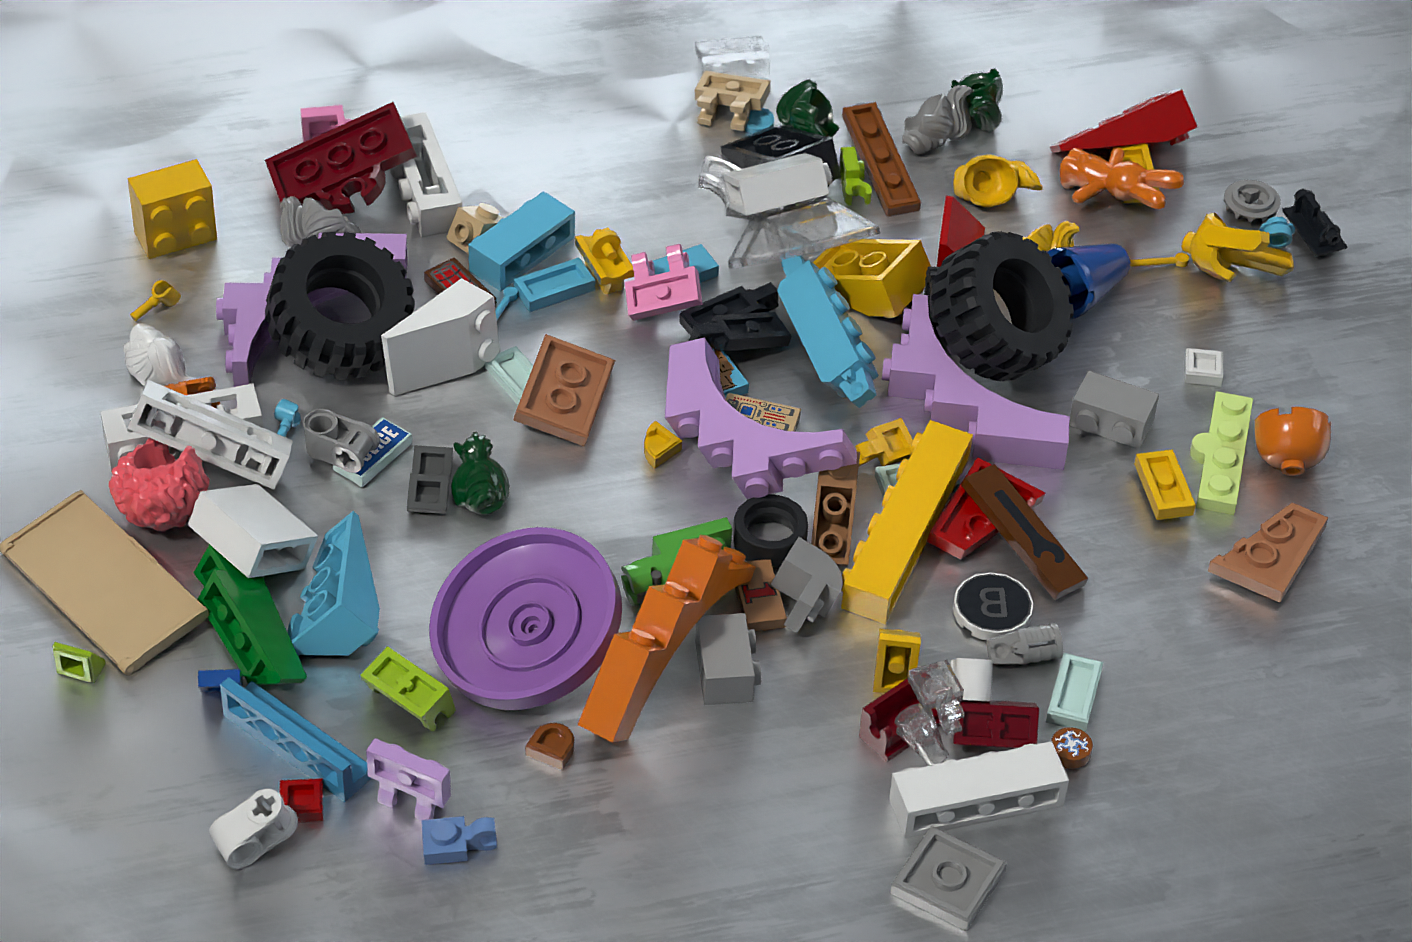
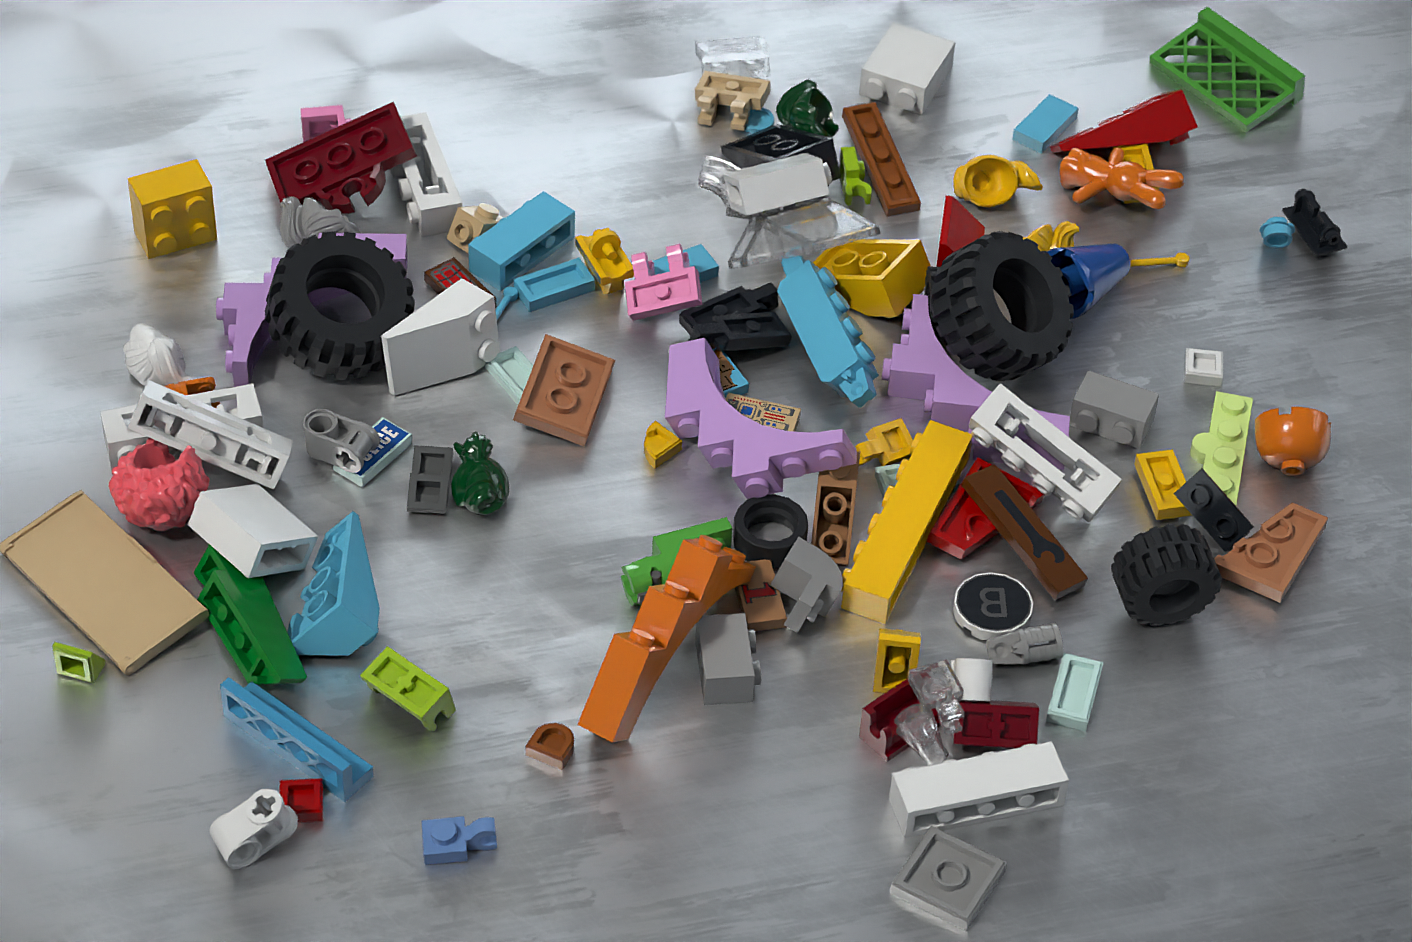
(161, 293): yellow hand -> none
(210, 680): blue tile -> none
(288, 414): medium azure hand -> none
(409, 773): lavender plate -> none
(525, 618): medium lavender container -> none
(907, 68): none -> white brick
(939, 120): light grey hair -> none
(984, 98): dark green hair -> none
(1045, 124): none -> medium azure tile
(1045, 476): none -> white brick
(1072, 747): dark orange tile -> none
(1166, 575): none -> black tyre
(1213, 510): none -> black hinge
(1218, 247): yellow piece -> none
(1245, 57): none -> bright green fence
(1248, 191): light grey gear -> none

